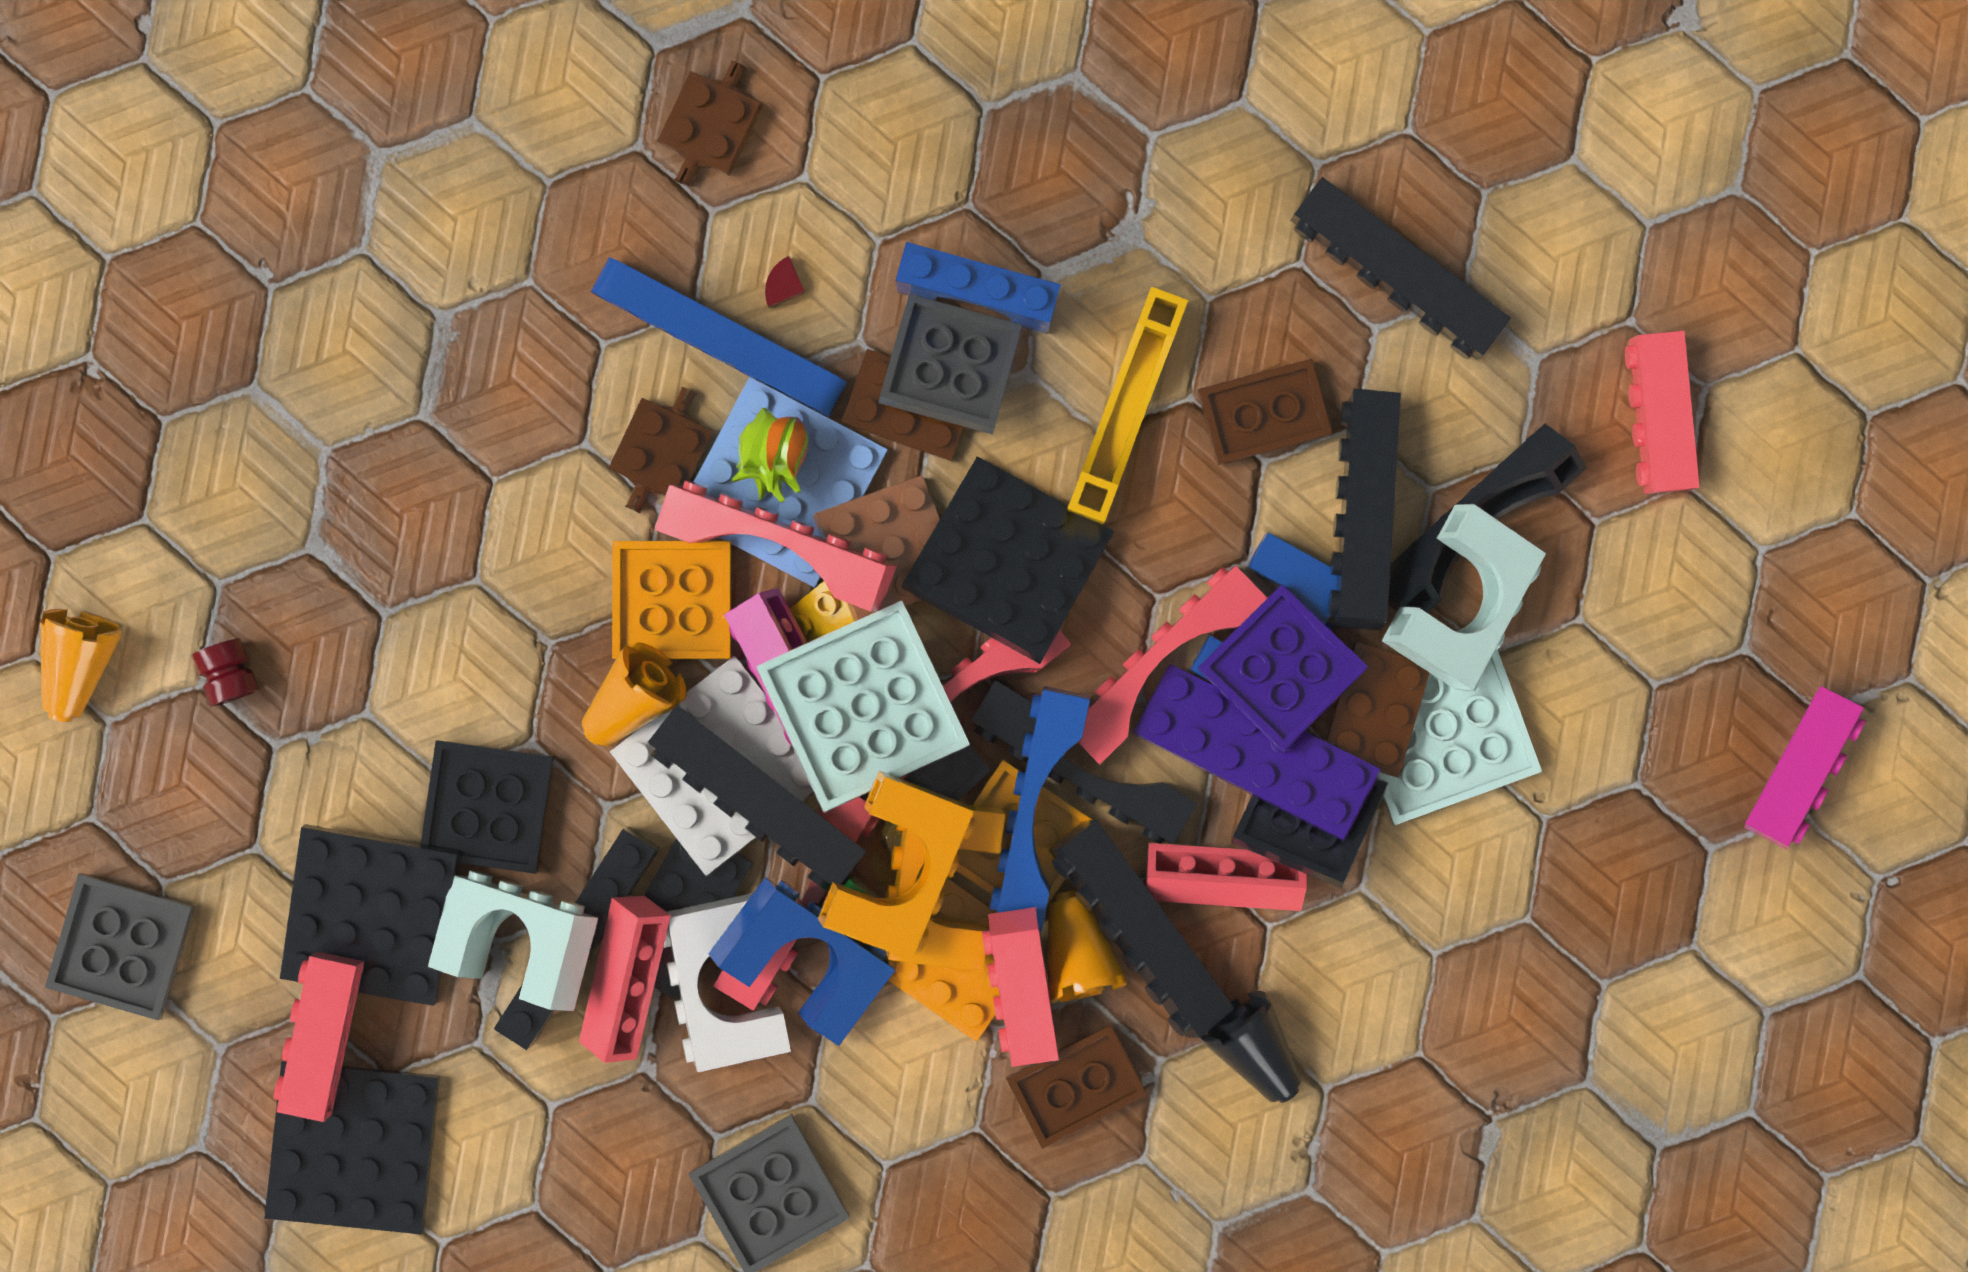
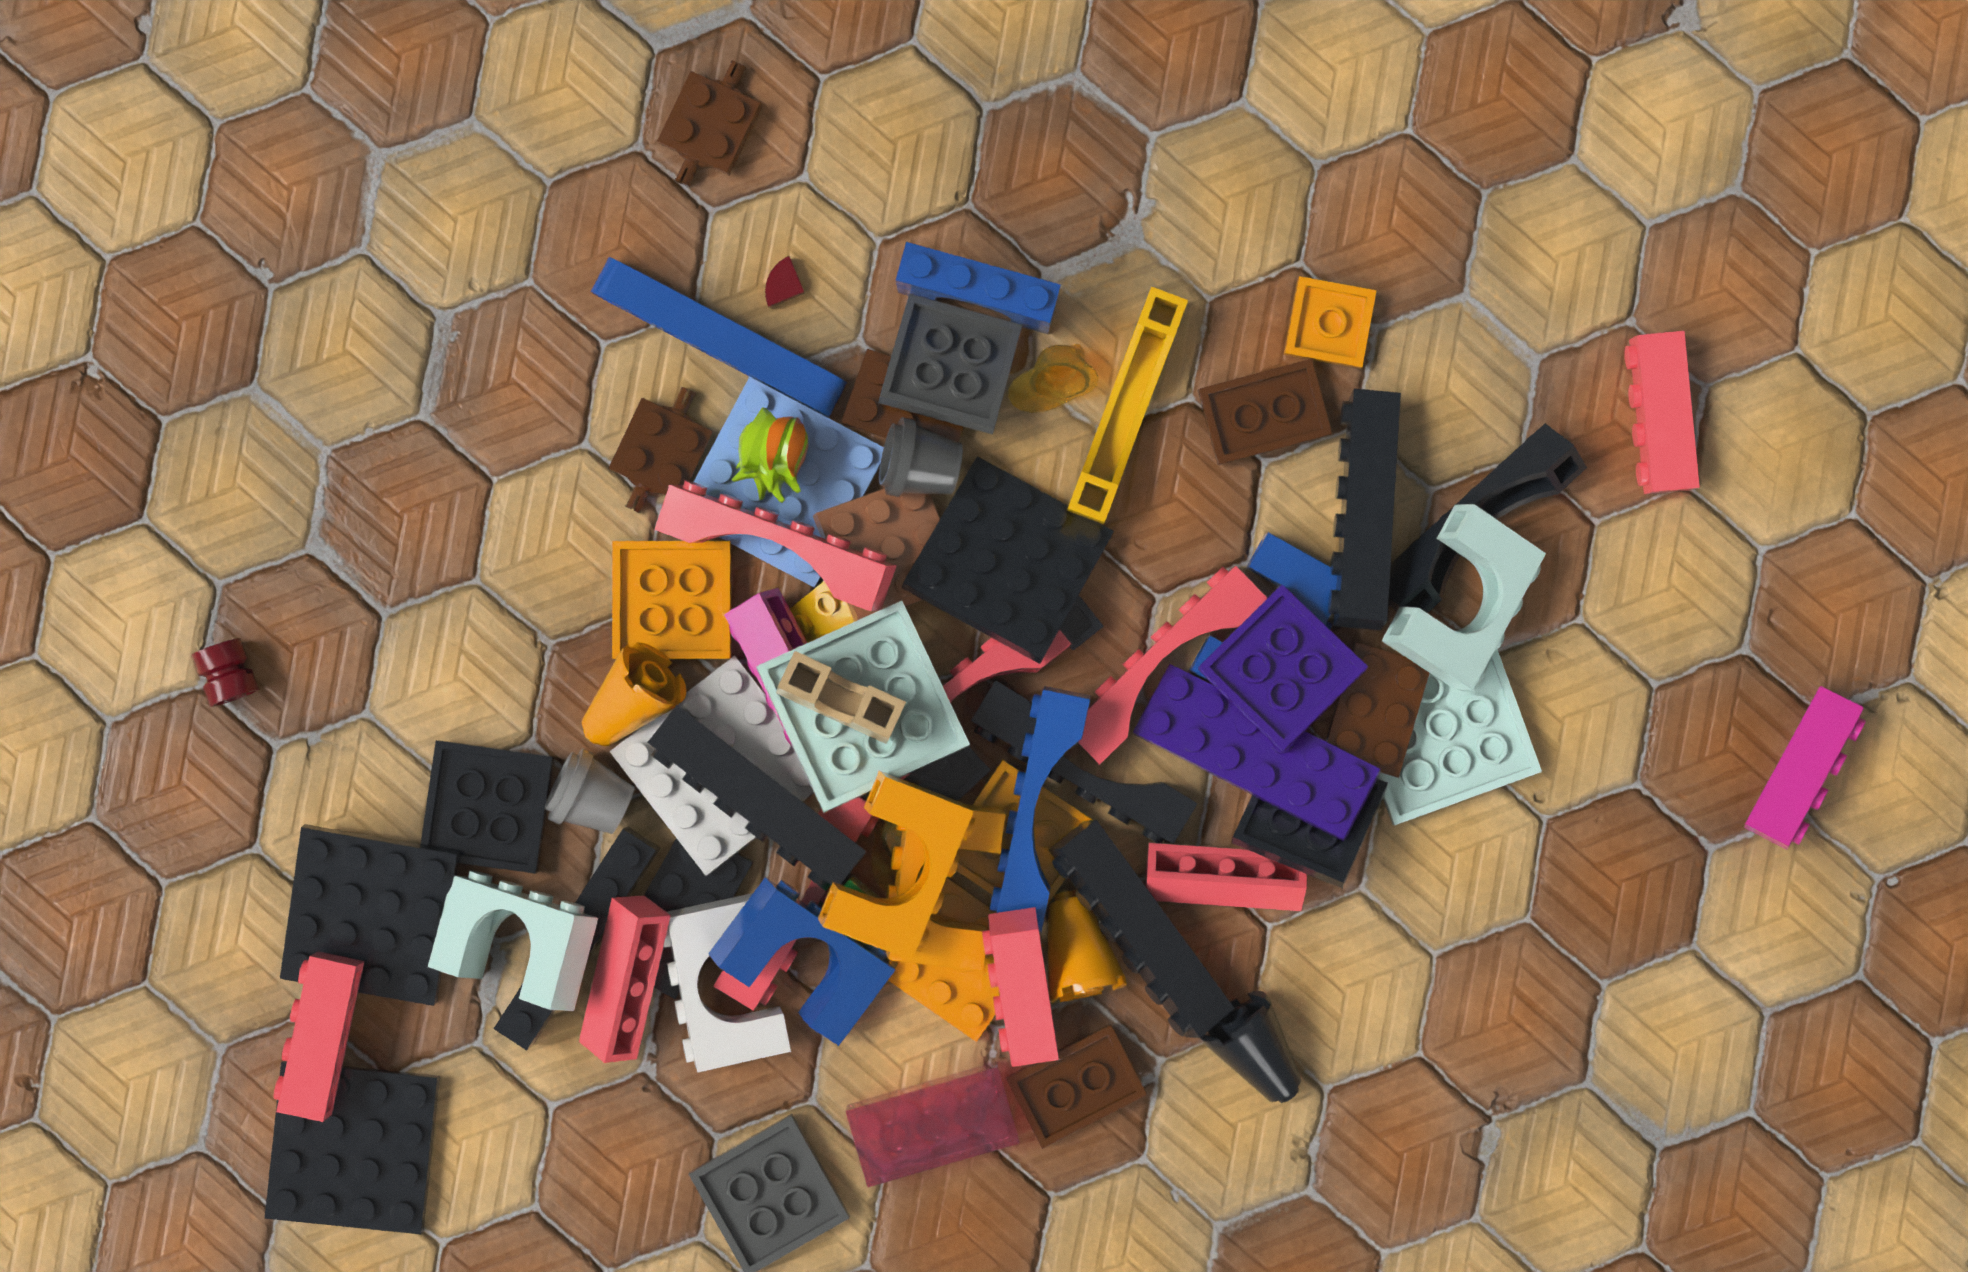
(73, 660): light orange cone -> none
(120, 946): dark grey plate -> none
(588, 794): none -> light grey piece
(837, 698): none -> tan arch
(919, 461): none -> dark grey piece
(932, 1124): none -> clear pink brick
(1054, 380): none -> clear yellow piece
(1080, 624): none -> black plate
(1330, 322): none -> light orange plate
(1399, 269): black brick -> none

